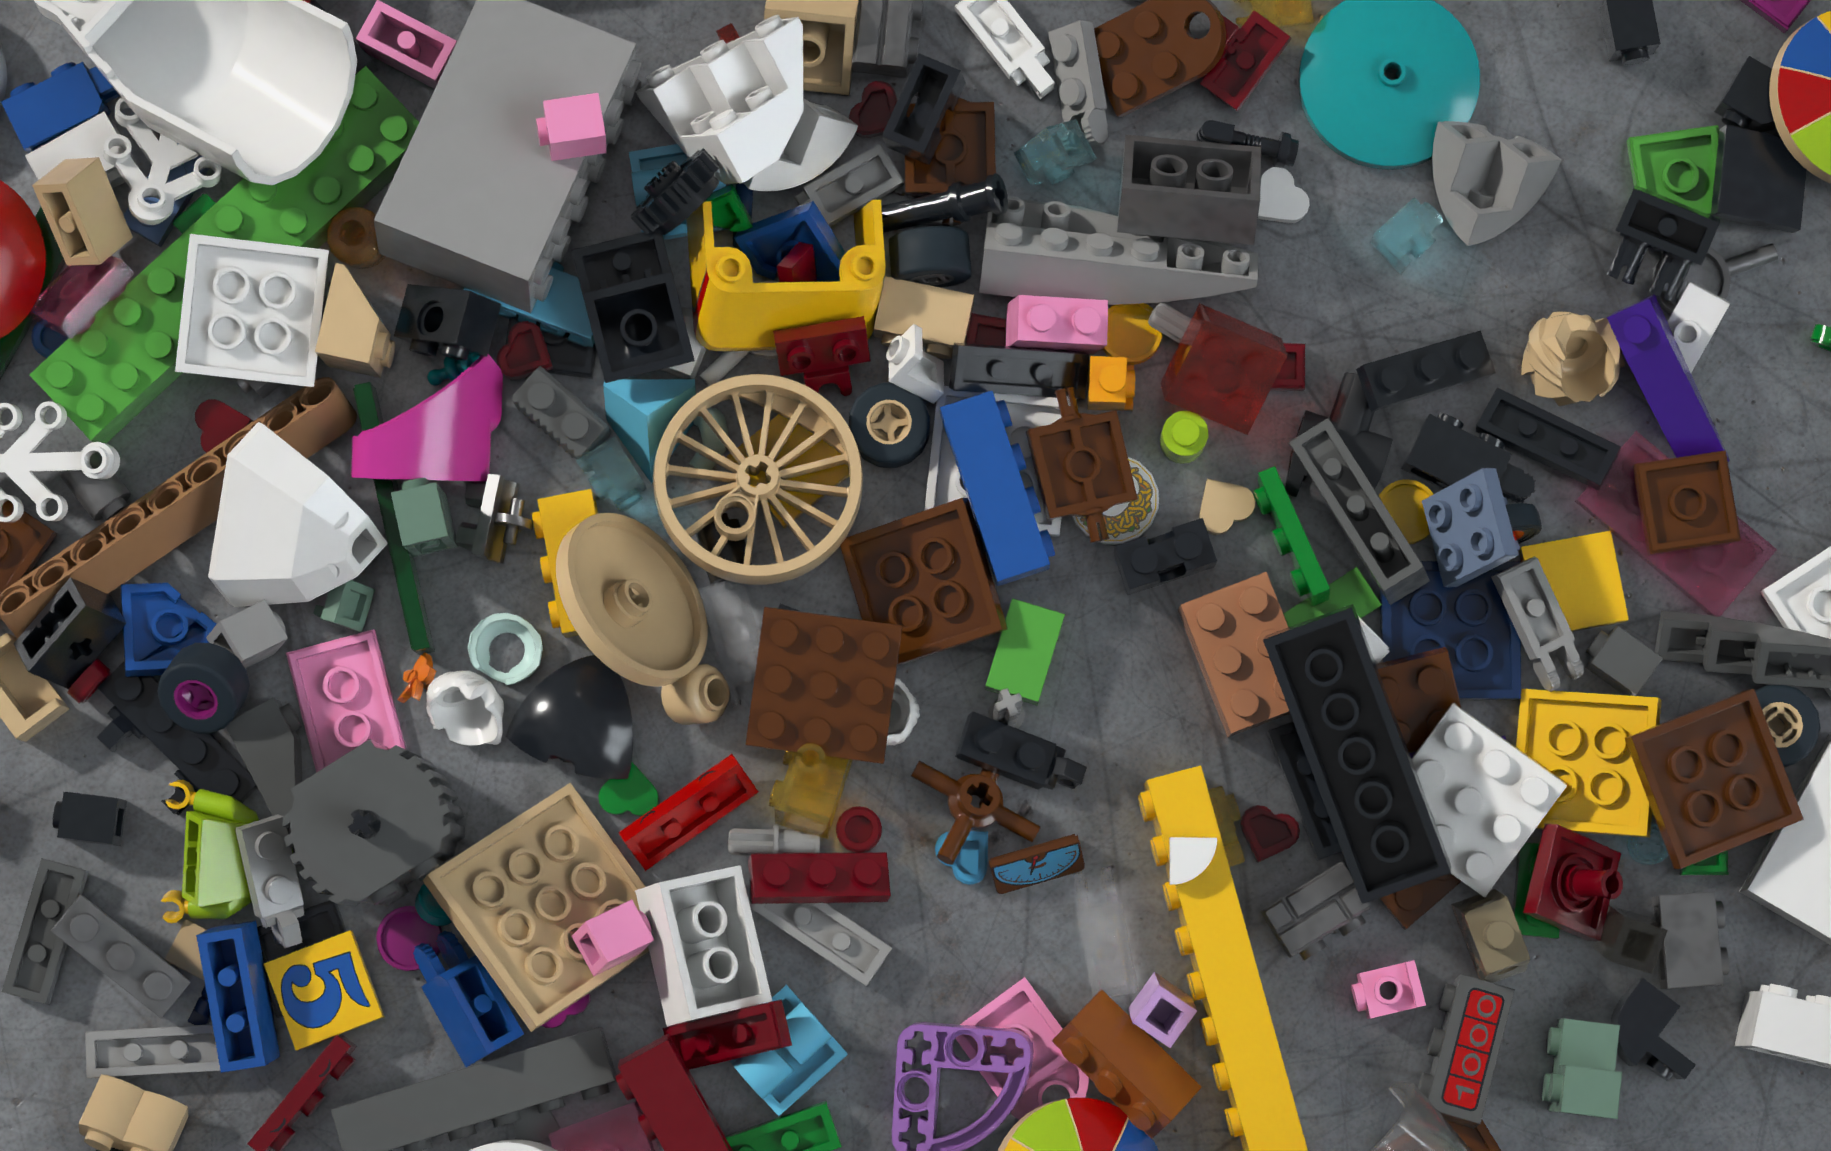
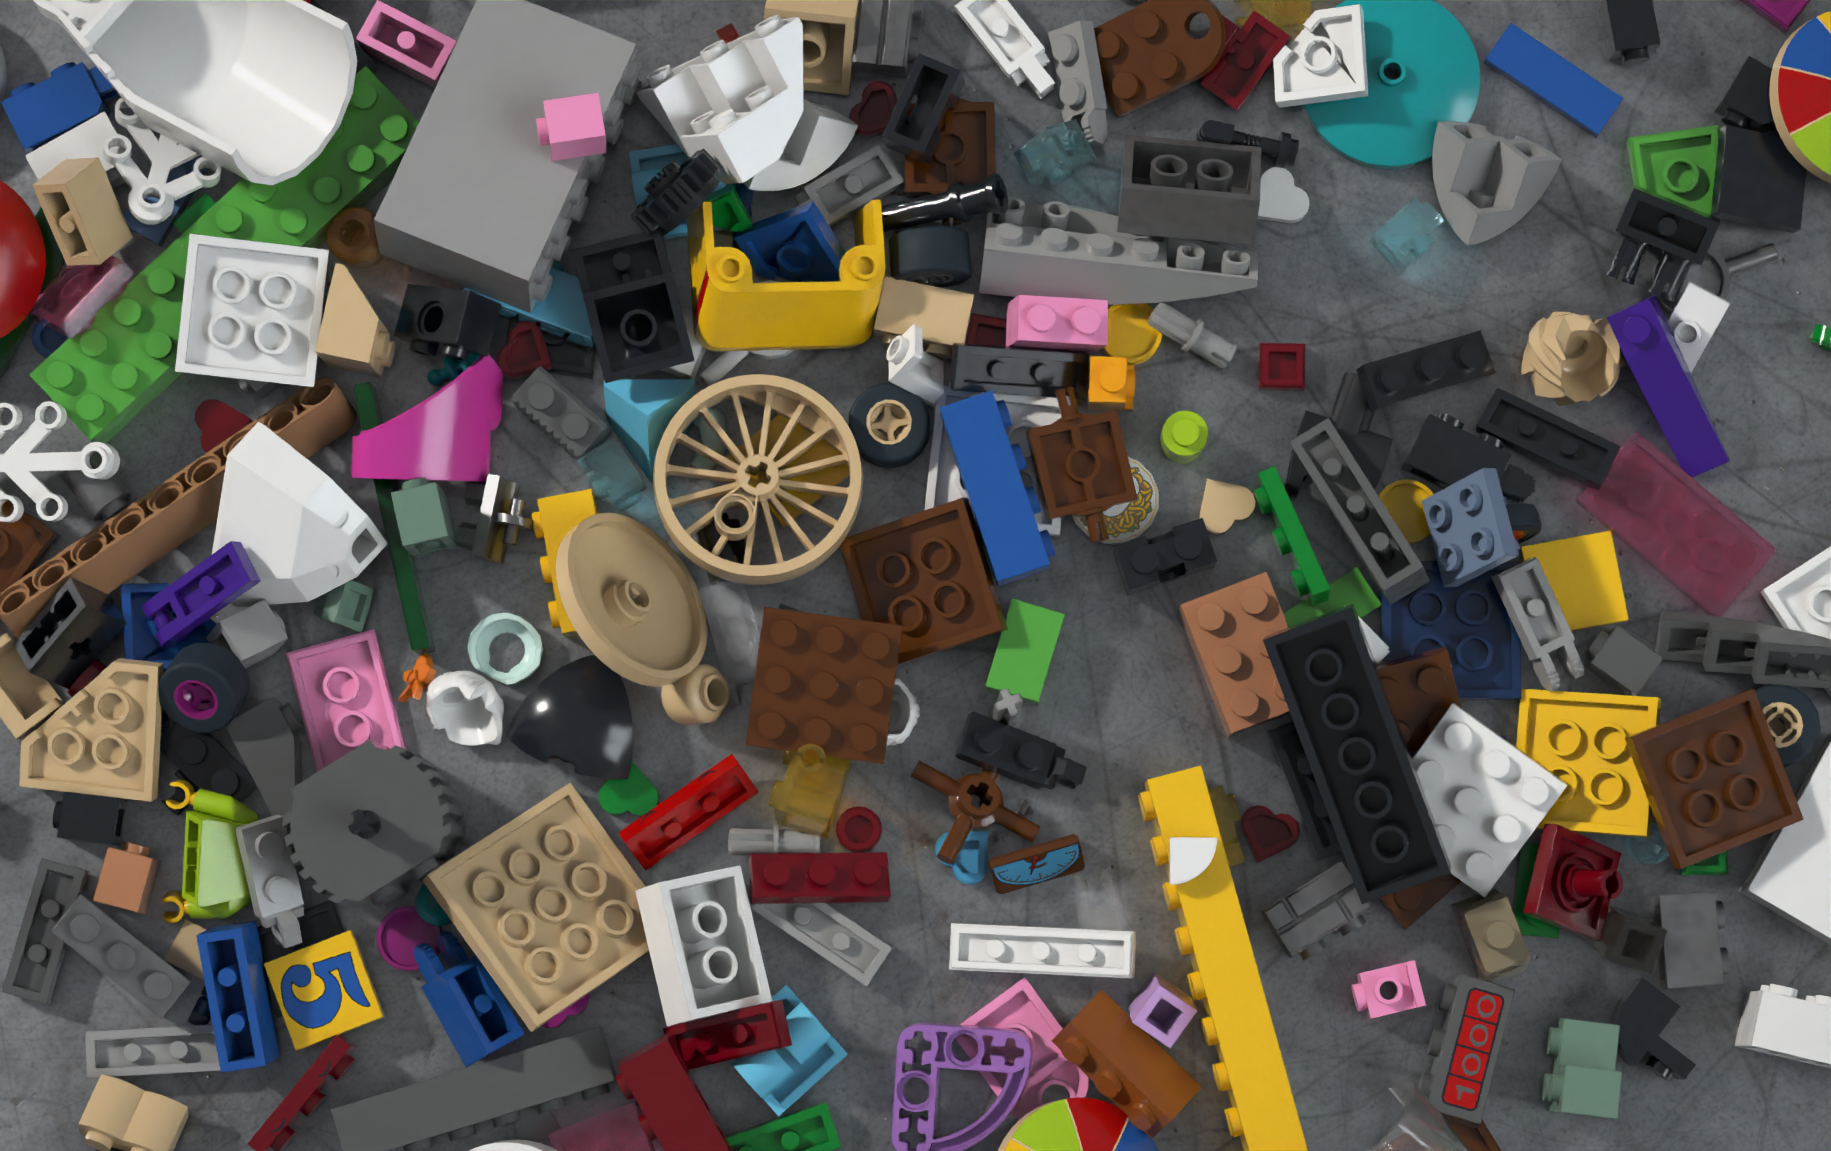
(102, 737): none -> tan plate
(127, 878): none -> nougat brick
(201, 593): none -> dark purple plate
(613, 937): bright pink brick -> none
(798, 264): dark red tile -> none
(823, 352): dark red plate -> none
(1042, 950): none -> white tile
(1223, 369): clear red brick -> none
(1324, 60): none -> white plate
(1553, 80): none -> blue tile
(1686, 503): reddish brown tile -> none

